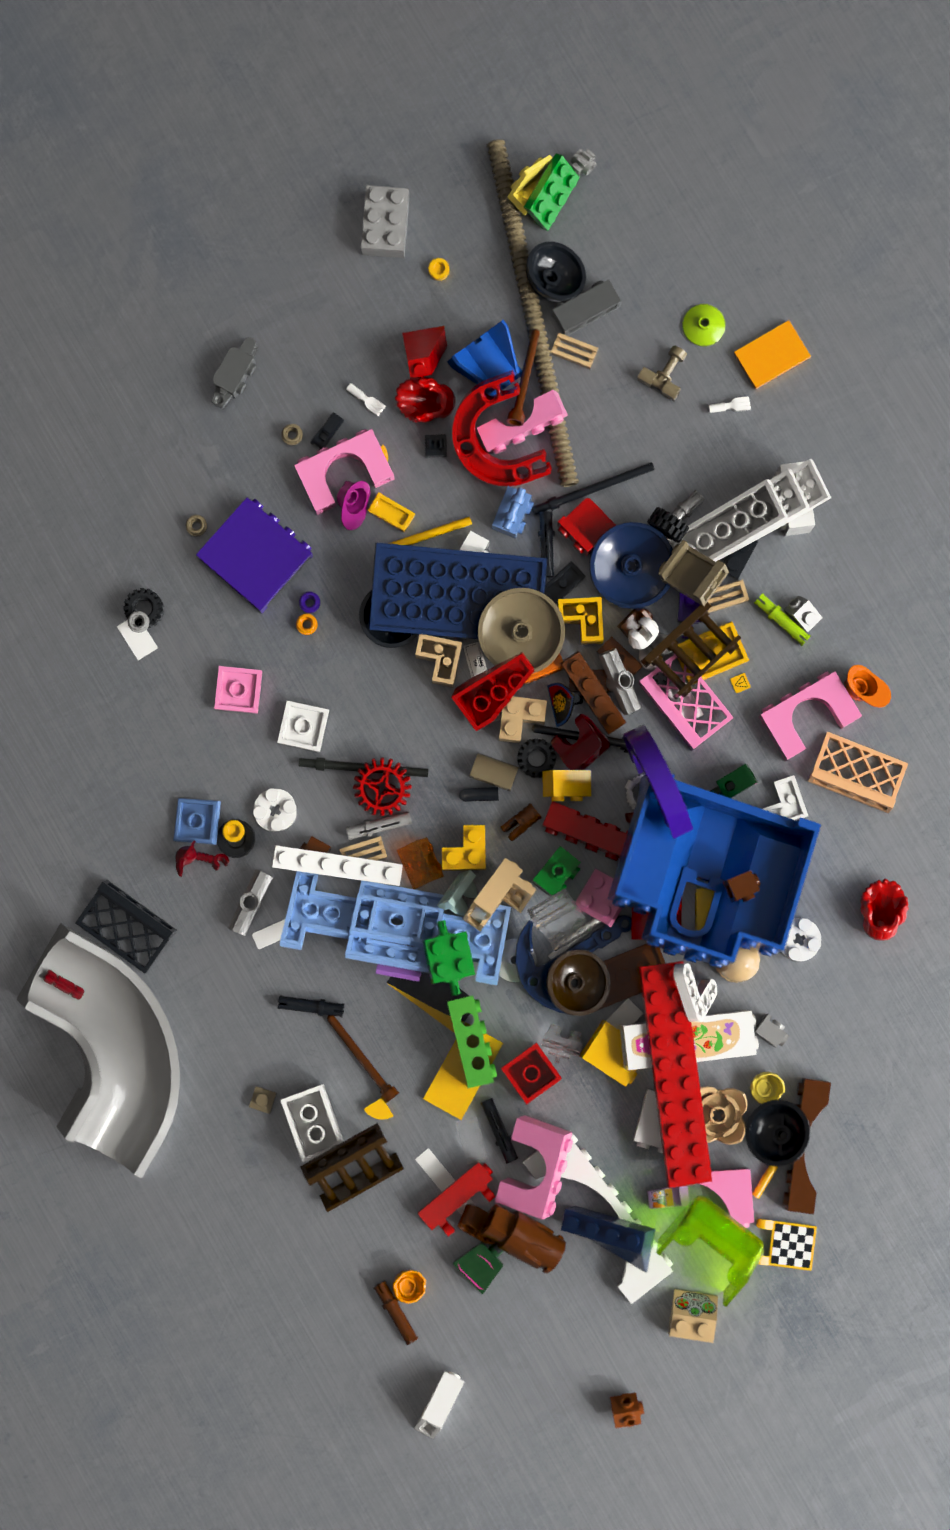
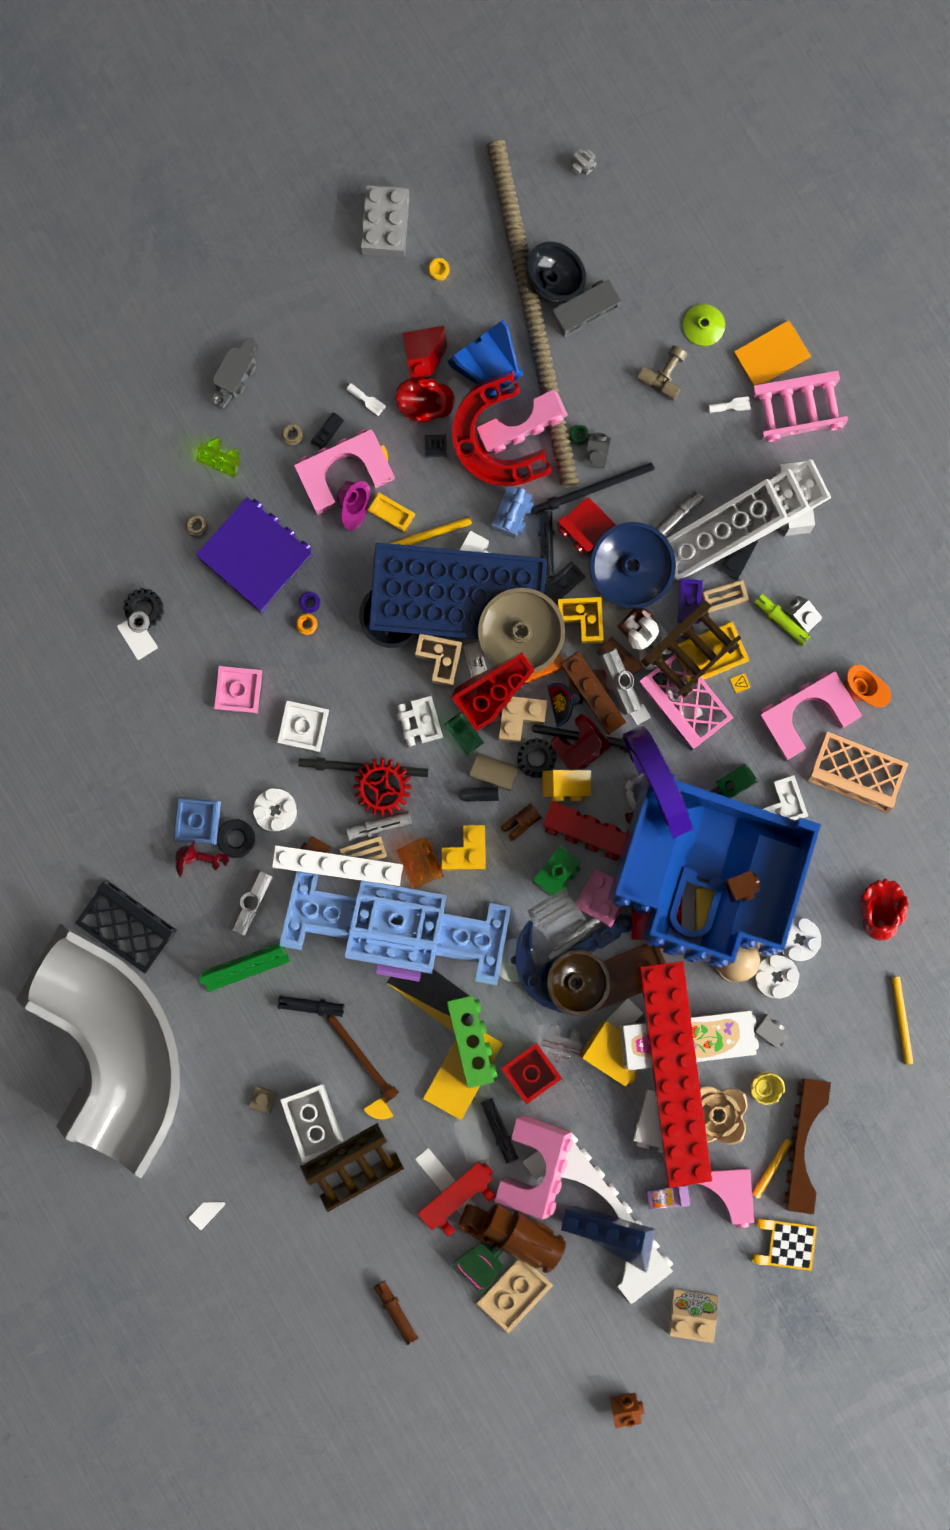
(63, 984): dark red axle -> none
(205, 1213): none -> white sticker
(211, 456): none -> clear neon green tile
(233, 831): yellow tile -> none
(244, 967): none -> green fence
(268, 935): white sticker -> none
(409, 1286): light orange hair -> none
(426, 720): none -> white plate
(439, 1404): white slope -> none
(448, 957): green plate -> none
(461, 886): light aqua tile -> none
(463, 733): none -> clear green slope
(502, 886): tan brick -> none
(514, 1294): none -> tan tile
(516, 415): reddish brown piece -> none
(527, 182): light yellow bracket -> none
(551, 192): plate -> none
(584, 434): none -> dark green plate
(593, 349): tan tile -> none
(597, 450): none -> dark grey bracket
(640, 715): none -> white sticker
(668, 524): black tyre -> none
(692, 573): dark tan panel -> none
(694, 998): white beam -> none
(723, 1234): clear neon green windscreen -> none
(766, 1126): black hat -> none
(789, 977): none -> white plate
(806, 386): none -> bright pink fence
(902, 1021): none -> yellow bar

